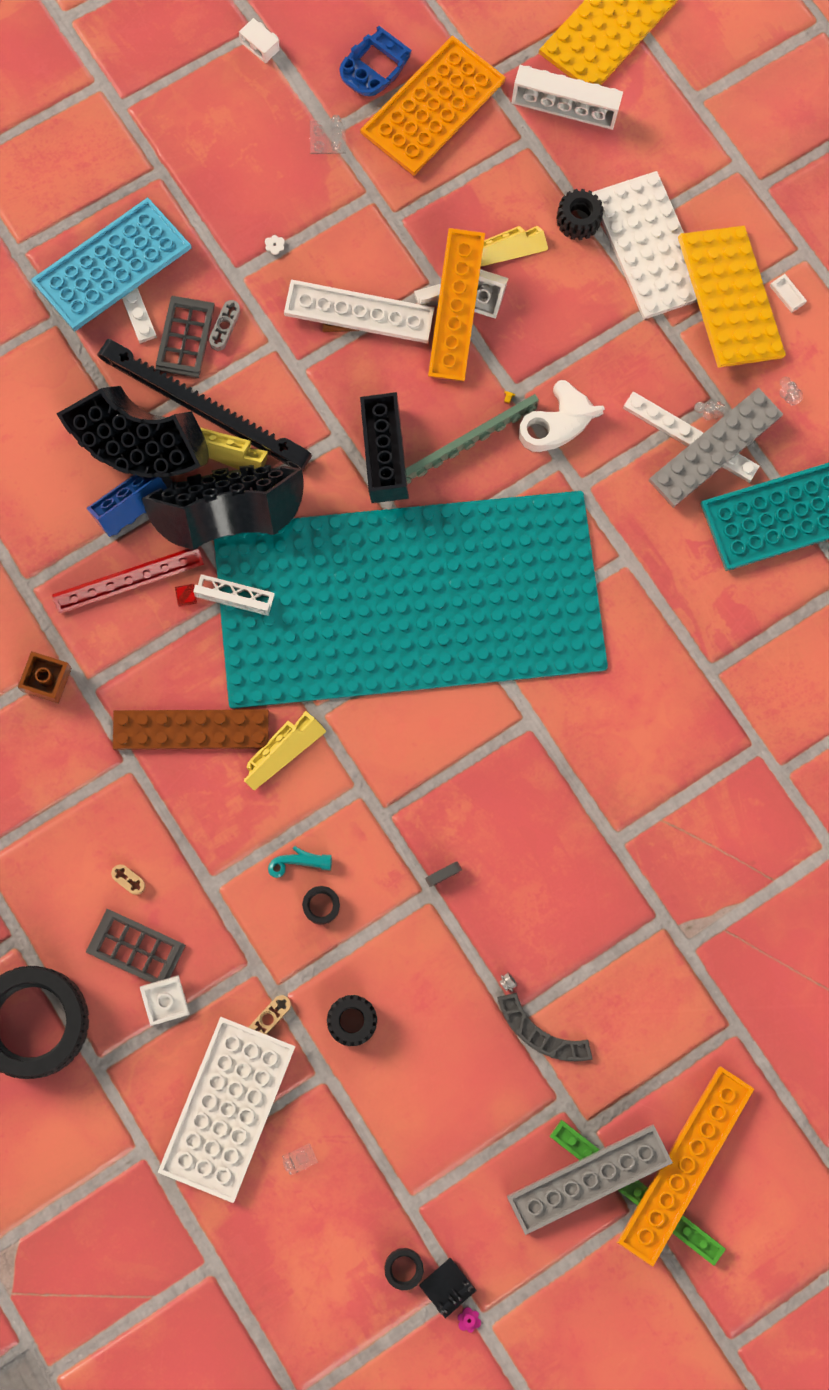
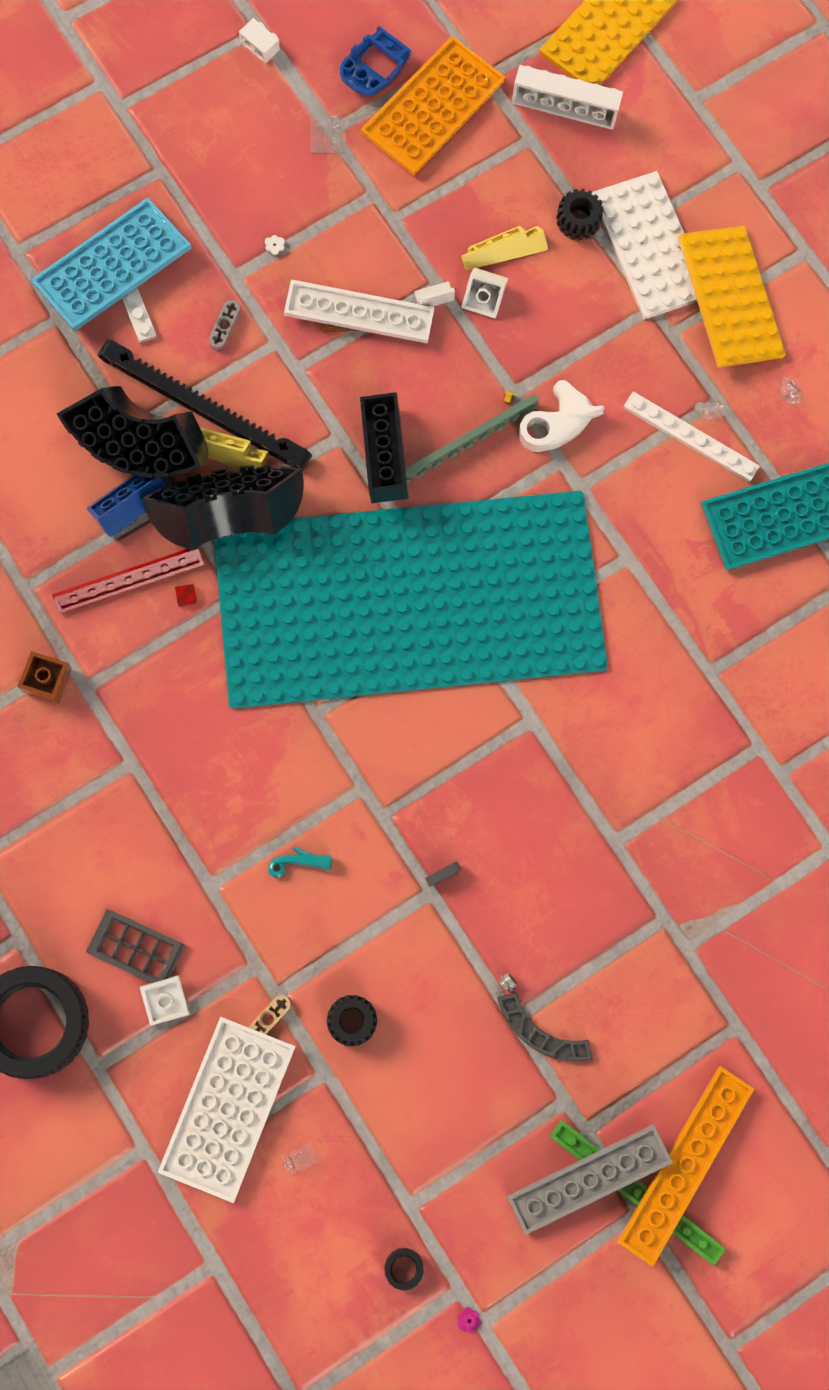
(131, 876): tan beam -> none
(178, 368): dark grey piece -> none
(190, 729): dark orange plate -> none
(233, 599): white fence -> none
(283, 748): light yellow wedge -> none
(306, 905): black tyre -> none
(447, 1288): black hinge -> none
(456, 304): light orange plate -> none
(715, 447): light grey plate -> none
(788, 293): white tile -> none

